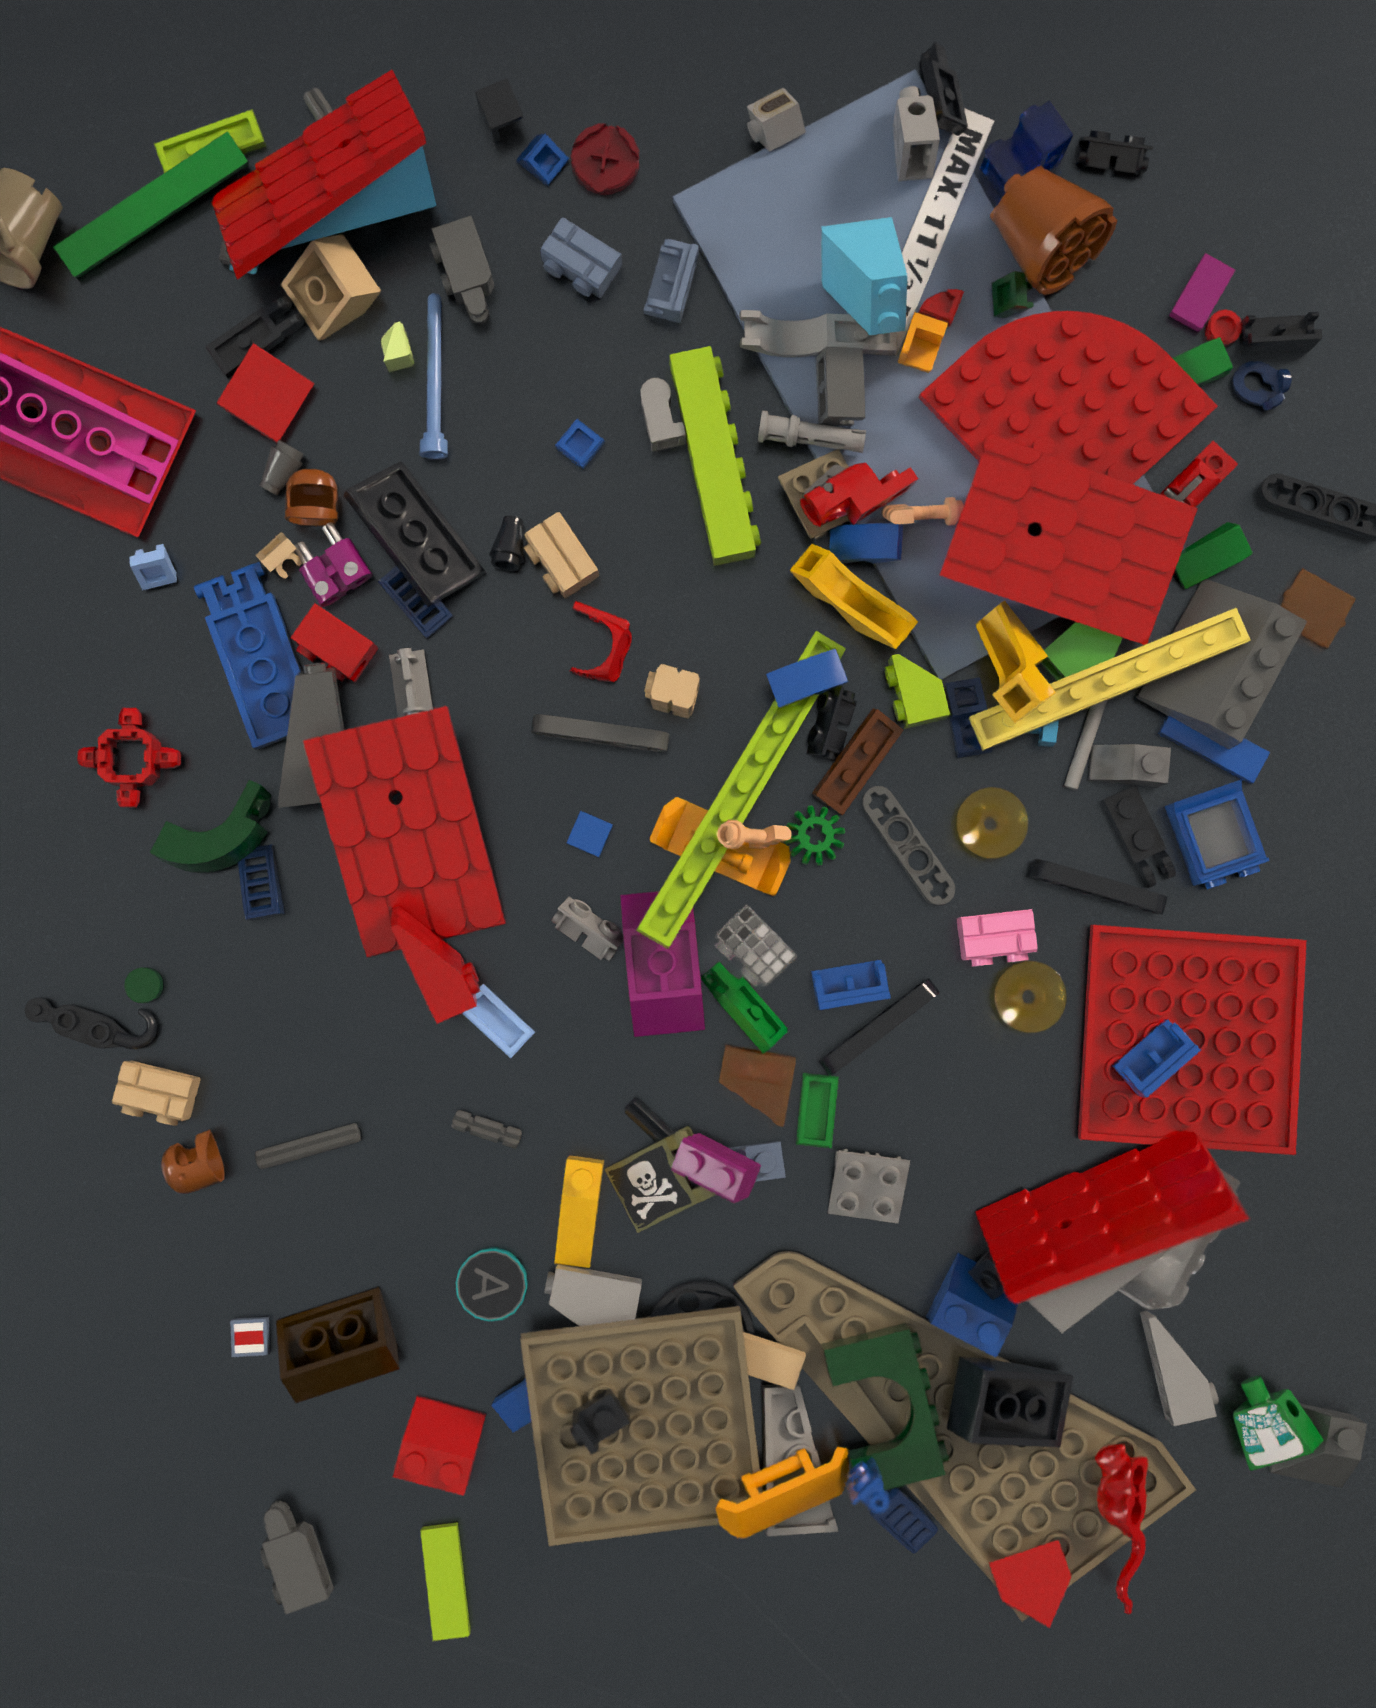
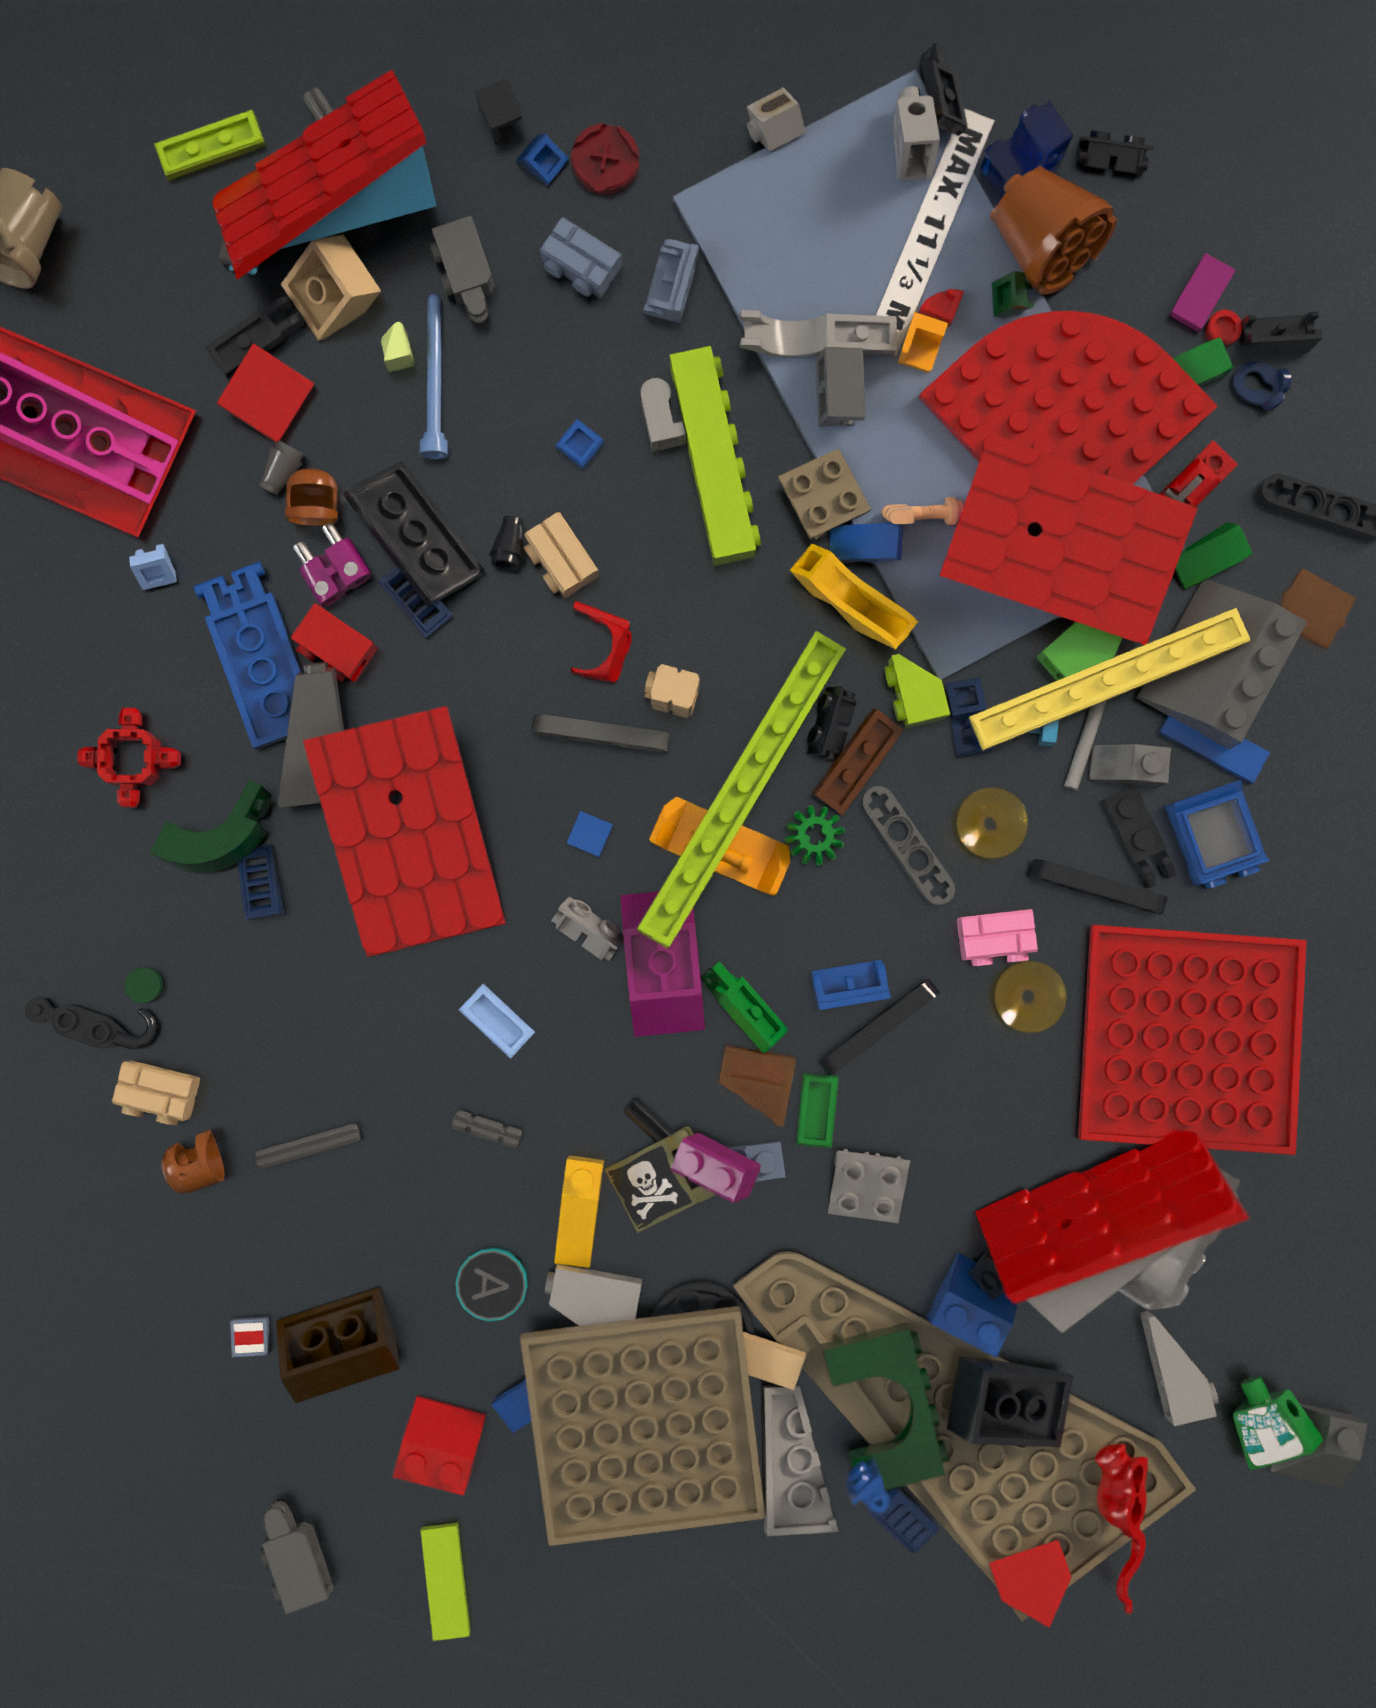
(151, 205): green tile -> none
(276, 553): tan tile -> none
(410, 682): light grey hinge -> none
(437, 967): red slope -> none
(598, 1420): black bracket -> none
(734, 834): light nougat hinge -> none
(754, 947): brick -> none
(787, 1498): light orange piece -> none
(794, 431): light grey pin -> none
(807, 678): blue slope -> none
(853, 493): red plate -> none
(866, 273): medium azure slope -> none
(1015, 659): yellow arch -> none
(1156, 1058): blue hinge -> none

